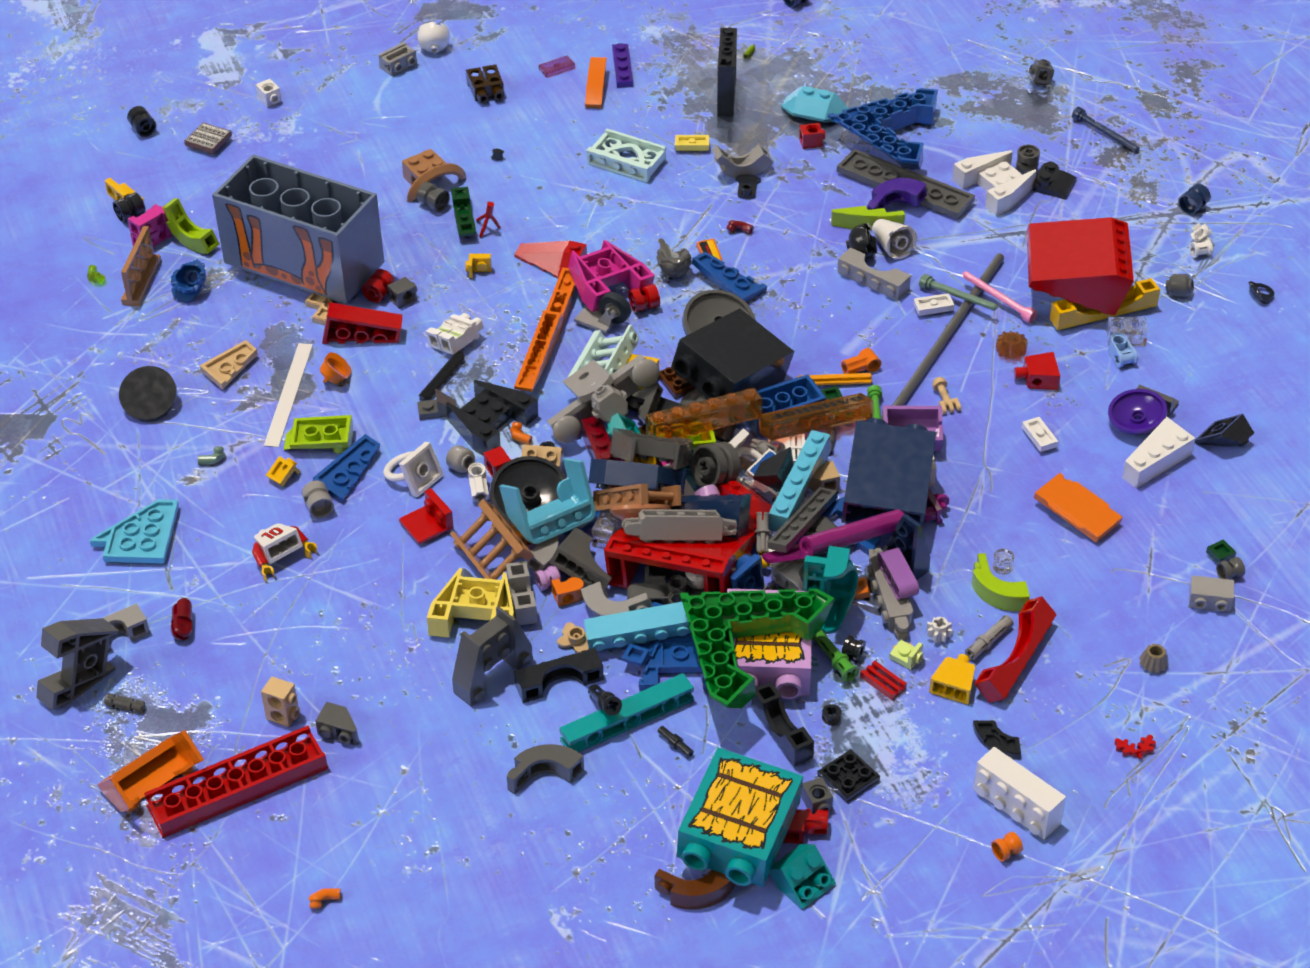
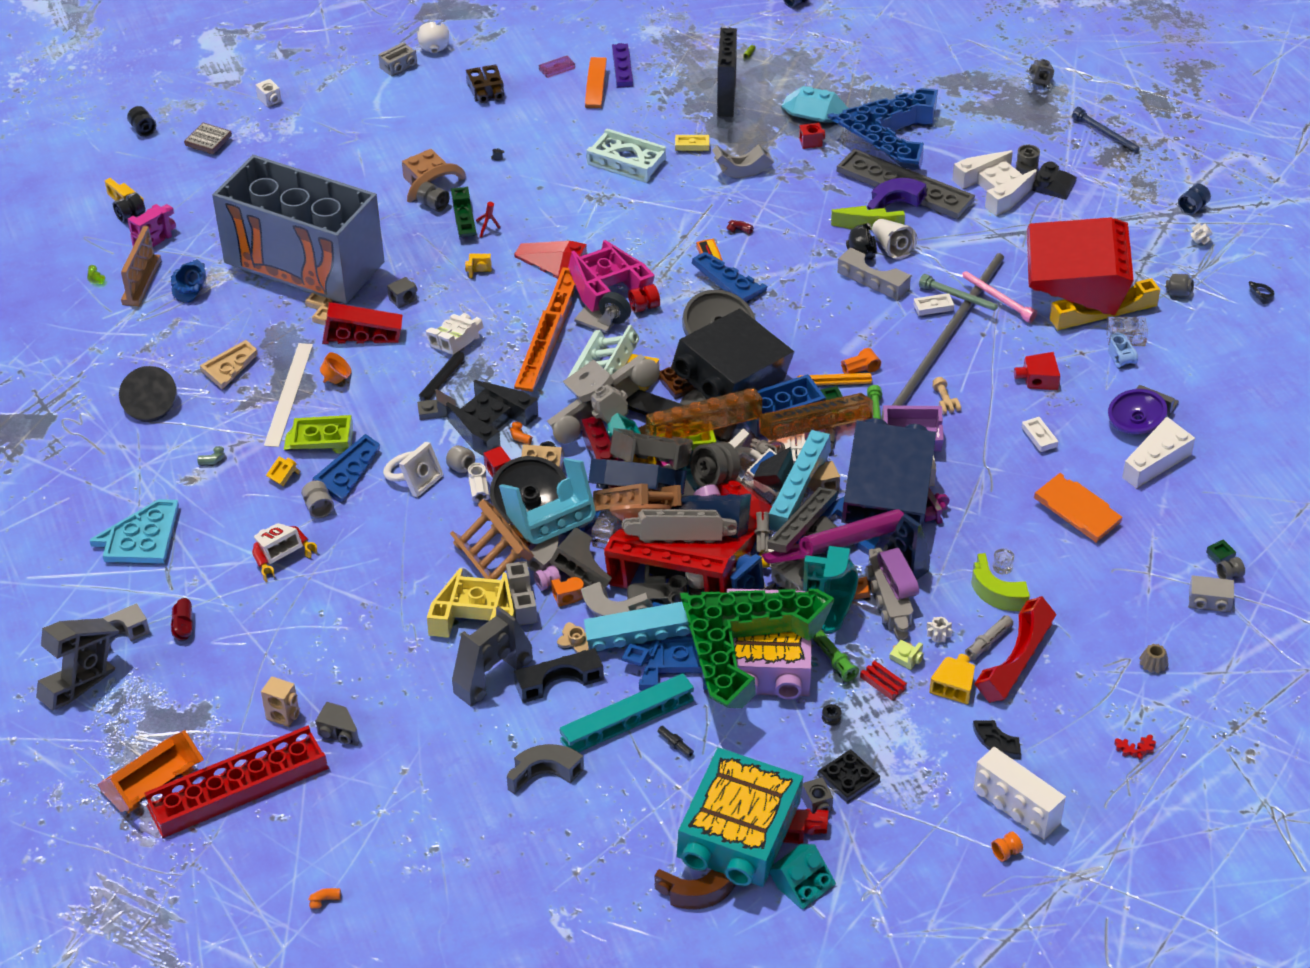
(124, 703): dark grey axle -> none
(186, 231): lime arch -> none
(376, 285): red wheel -> none
(428, 520): red bracket -> none
(605, 700): black pin -> none
(649, 398): dark grey slope -> none
(673, 263): dark grey hair -> none
(747, 185): black piece -> none
(794, 741): black arch -> none
(854, 647): black wheel -> none
(1011, 345): clear orange gear -> none
(1195, 248): white bush -> none
(1227, 432): black slope -> none

